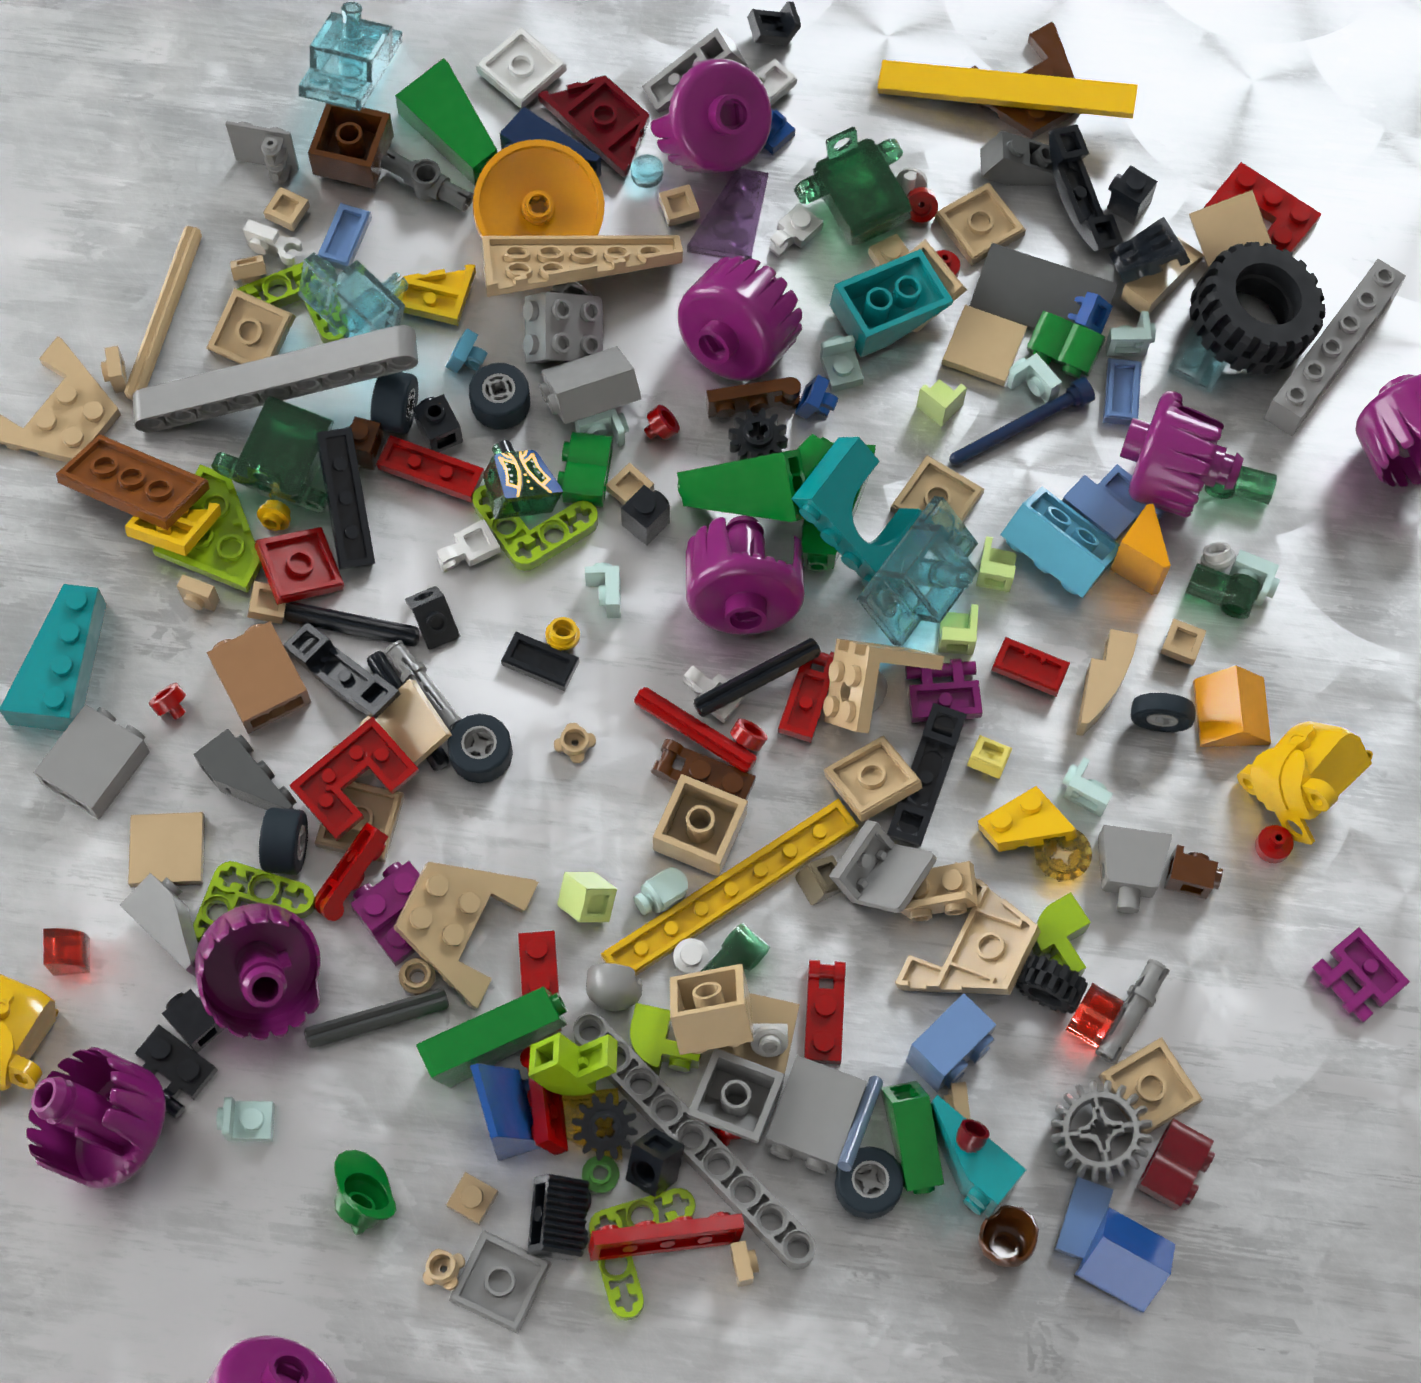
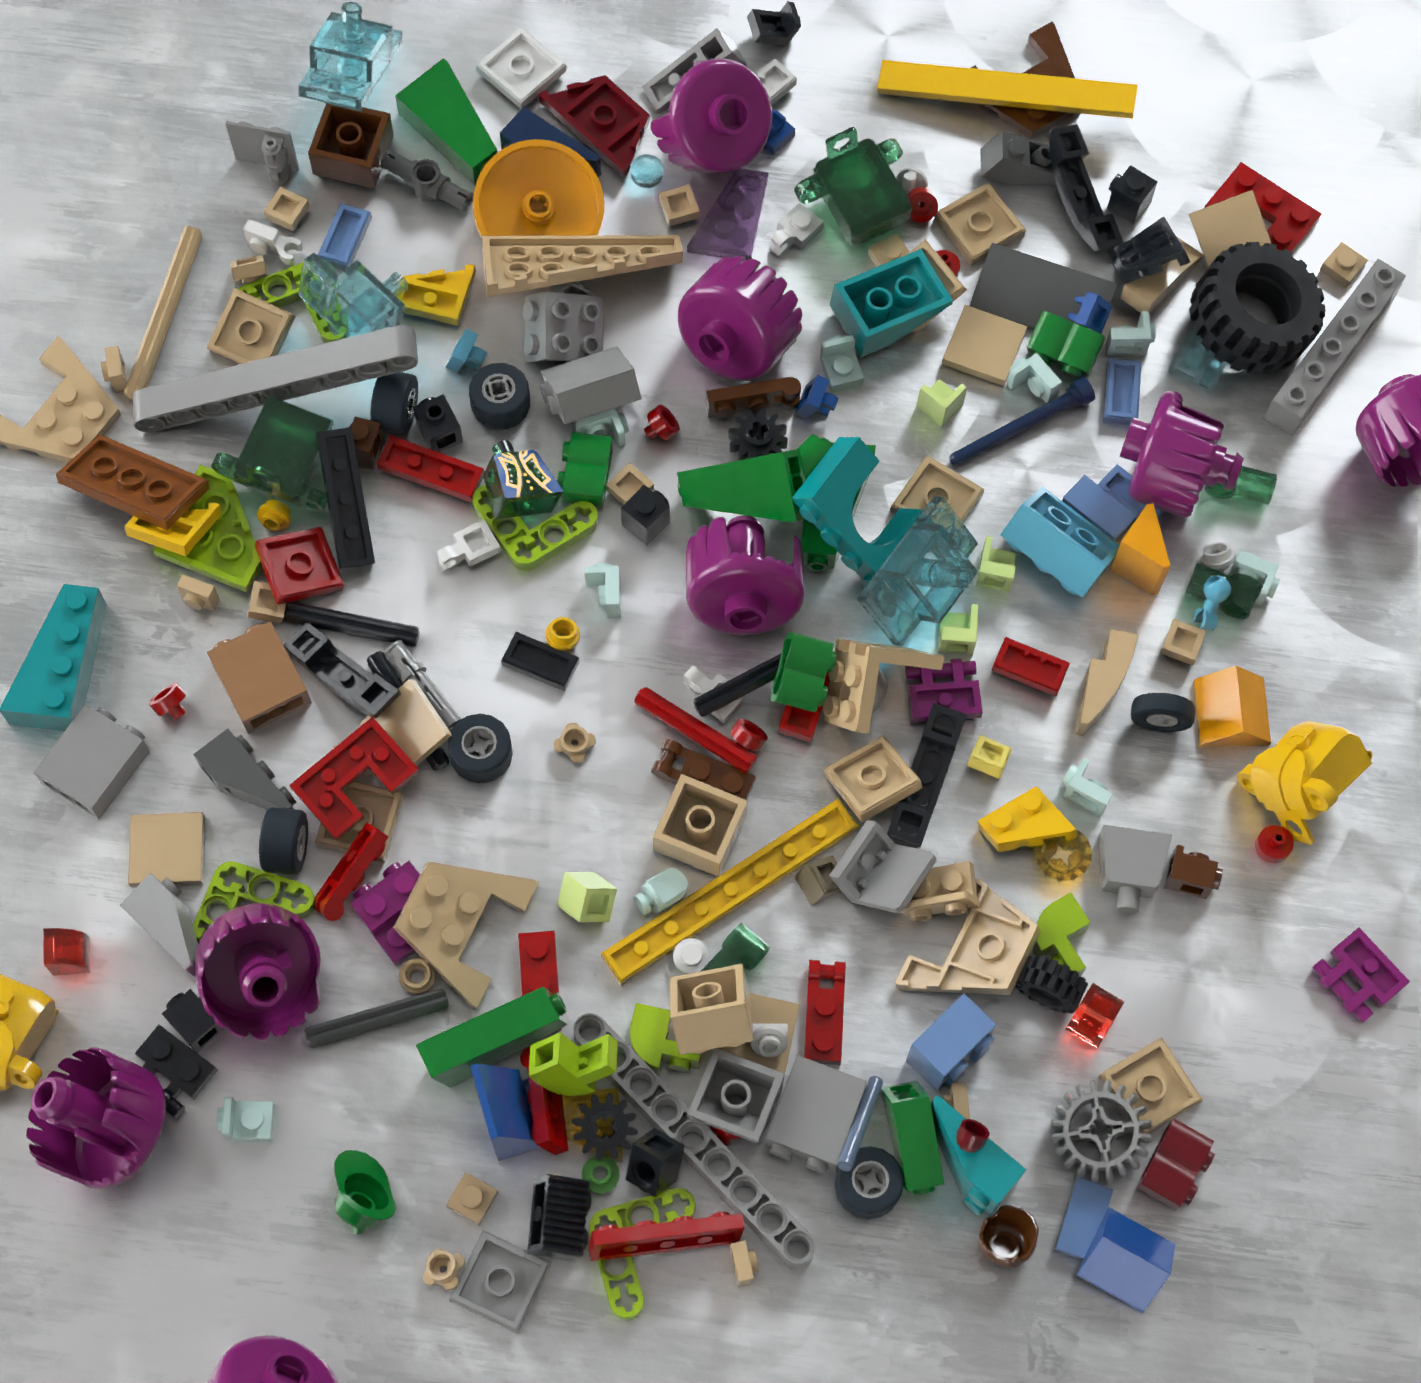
(433, 617): black bracket -> none
(613, 986): light grey hair -> none
(803, 672): none -> green brick
(1138, 1000): light grey pin -> none
(1215, 590): none -> medium azure arm
(1343, 264): none -> tan plate

